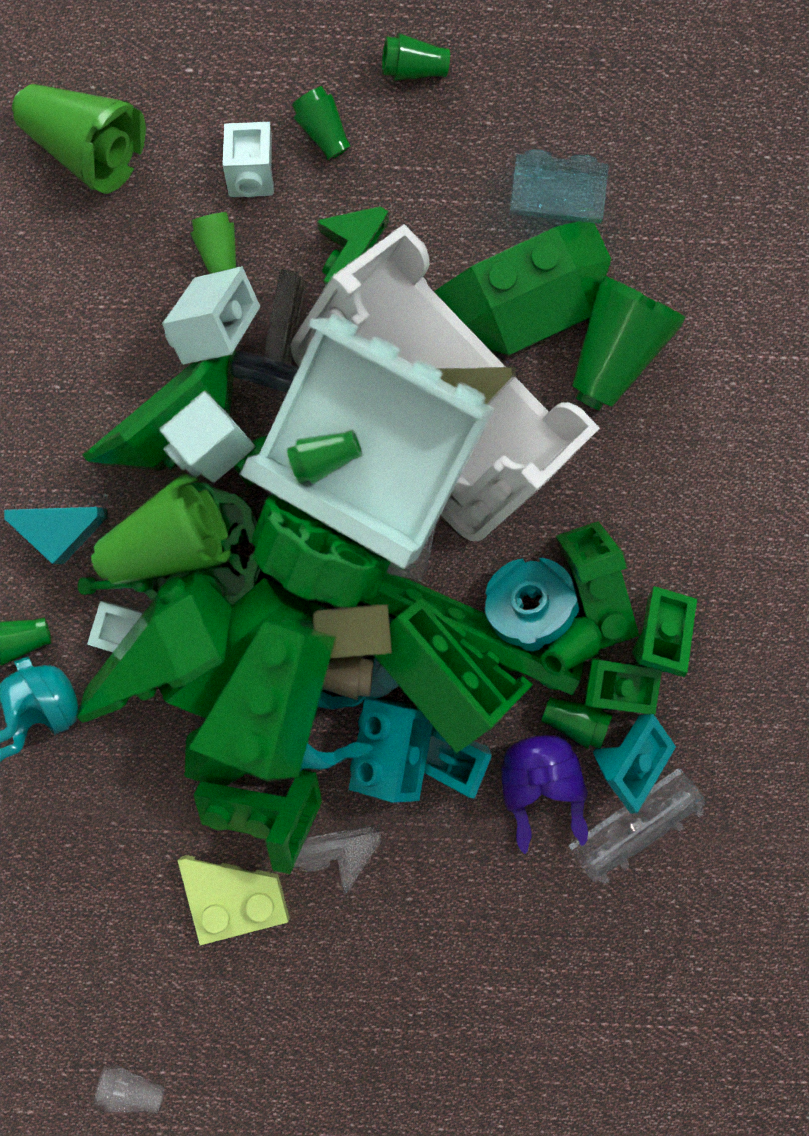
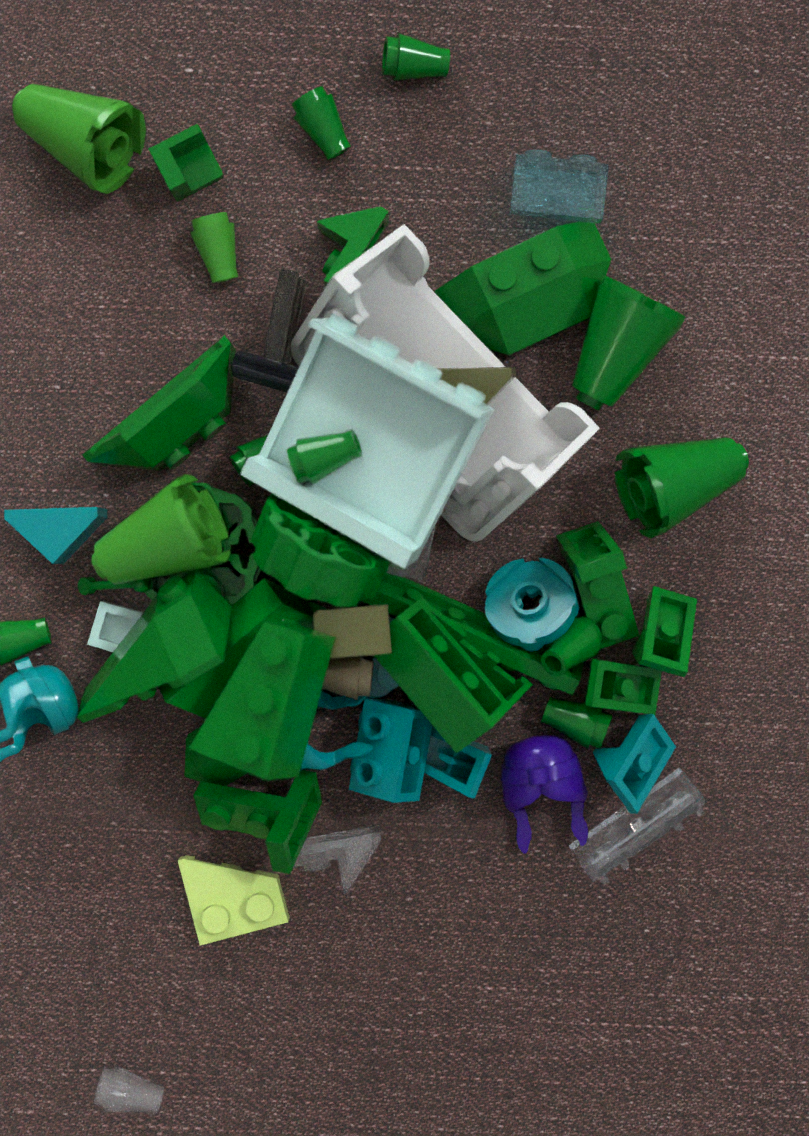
(186, 162): none -> green panel
(205, 439): light aqua brick -> none
(211, 316): light aqua brick -> none
(248, 159): light aqua bracket -> none
(676, 480): none -> green cone

